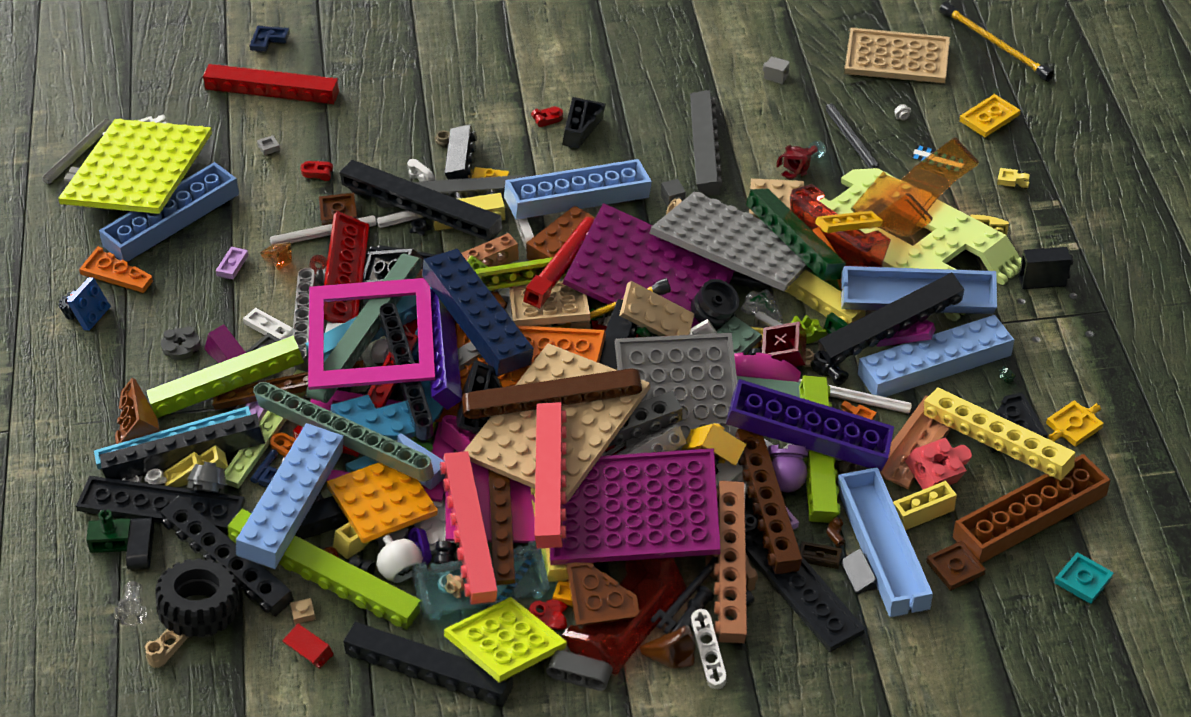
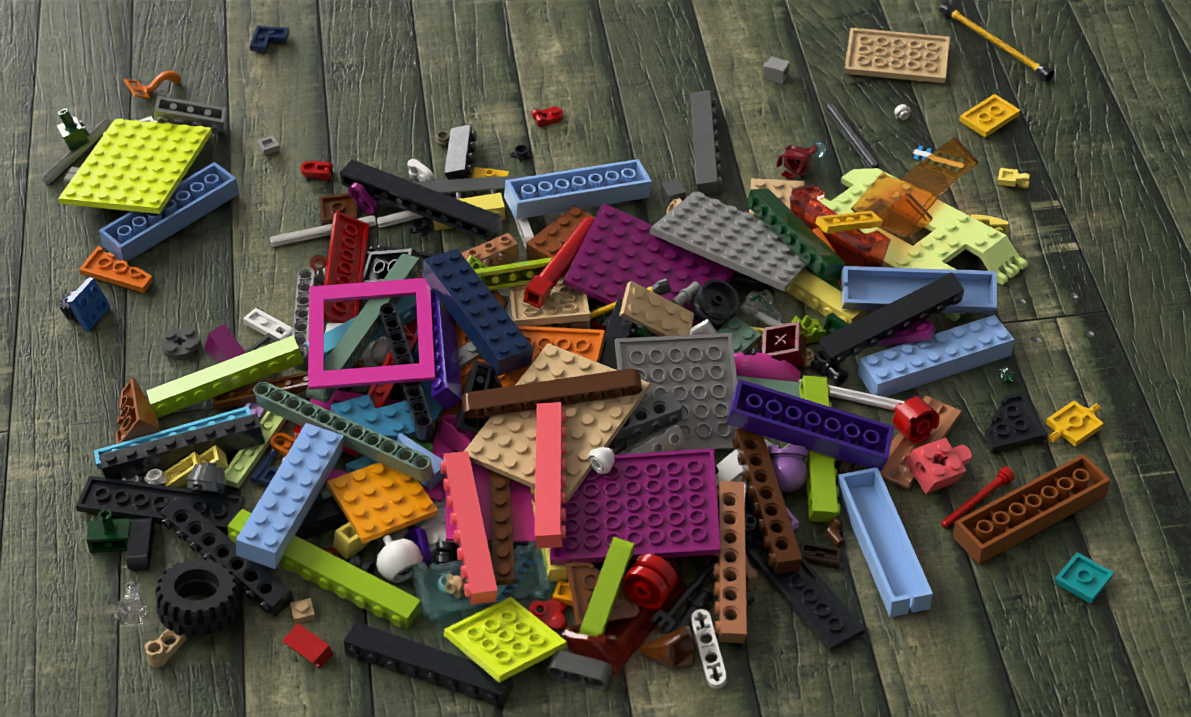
(73, 132): none -> dark green brick
(145, 90): none -> orange piece
(189, 113): none -> light grey brick
(232, 263): lavender plate -> none
(271, 83): red brick -> none
(279, 253): clear orange slope -> none
(362, 198): none -> magenta plate
(521, 152): none -> black plate
(581, 121): black wedge -> none
(601, 459): none -> white cone
(607, 587): none -> lime beam
(649, 581): none -> red wheel
(686, 295): none -> light grey pin
(713, 436): yellow wedge -> none
(859, 410): orange plate -> none
(859, 572): slope -> none
(915, 419): none -> red brick
(926, 505): light yellow brick -> none
(955, 565): reddish brown plate -> none
(999, 433): light yellow brick -> none
(1003, 477): none -> red piece
(1045, 268): black brick -> none

